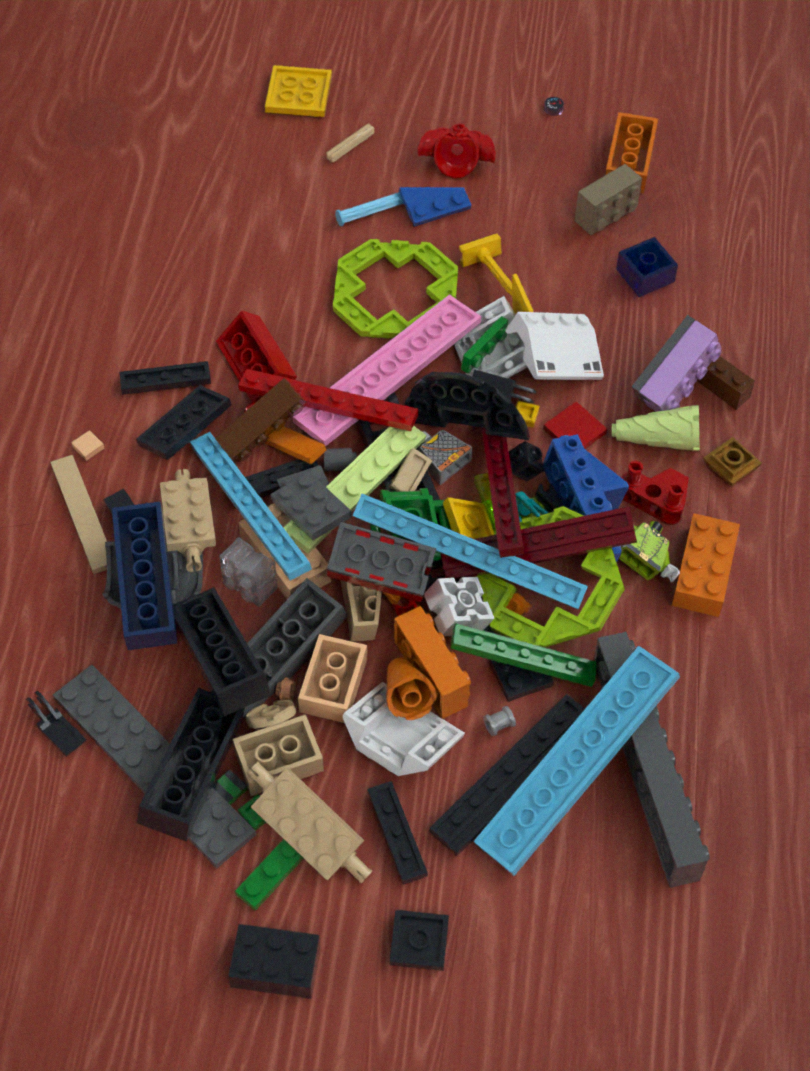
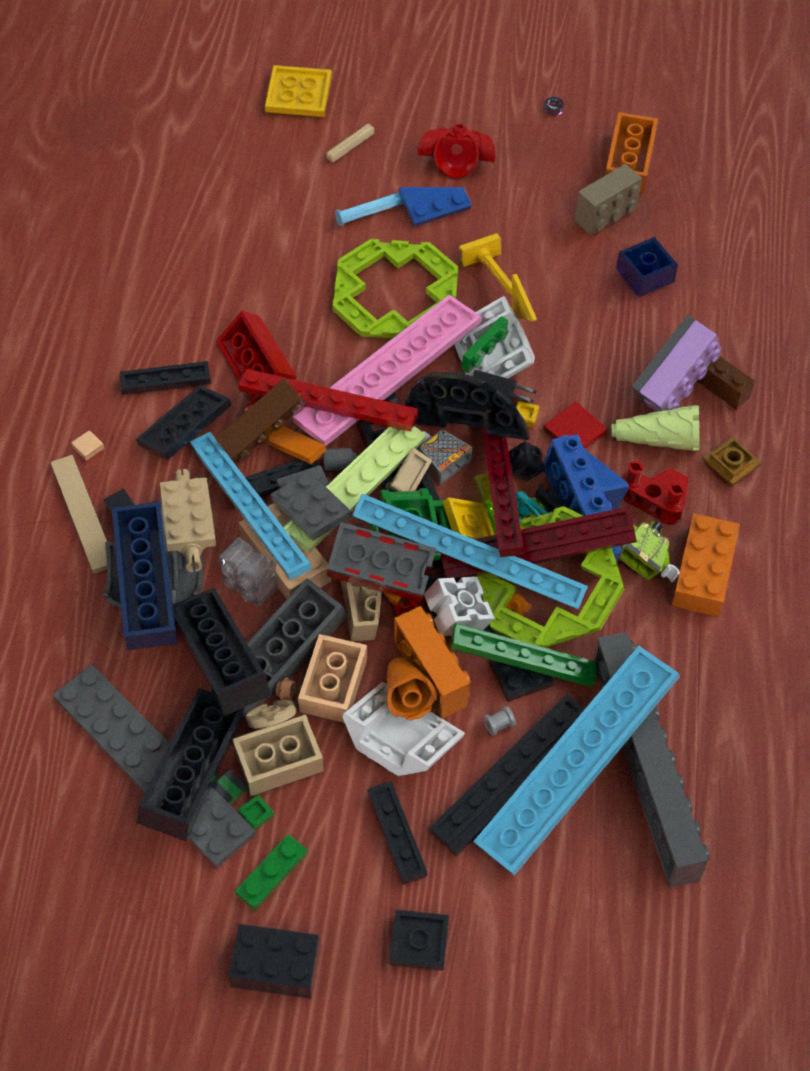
(56, 727): black arm -> none
(307, 823): tan plate -> none
(558, 345): white piece -> none

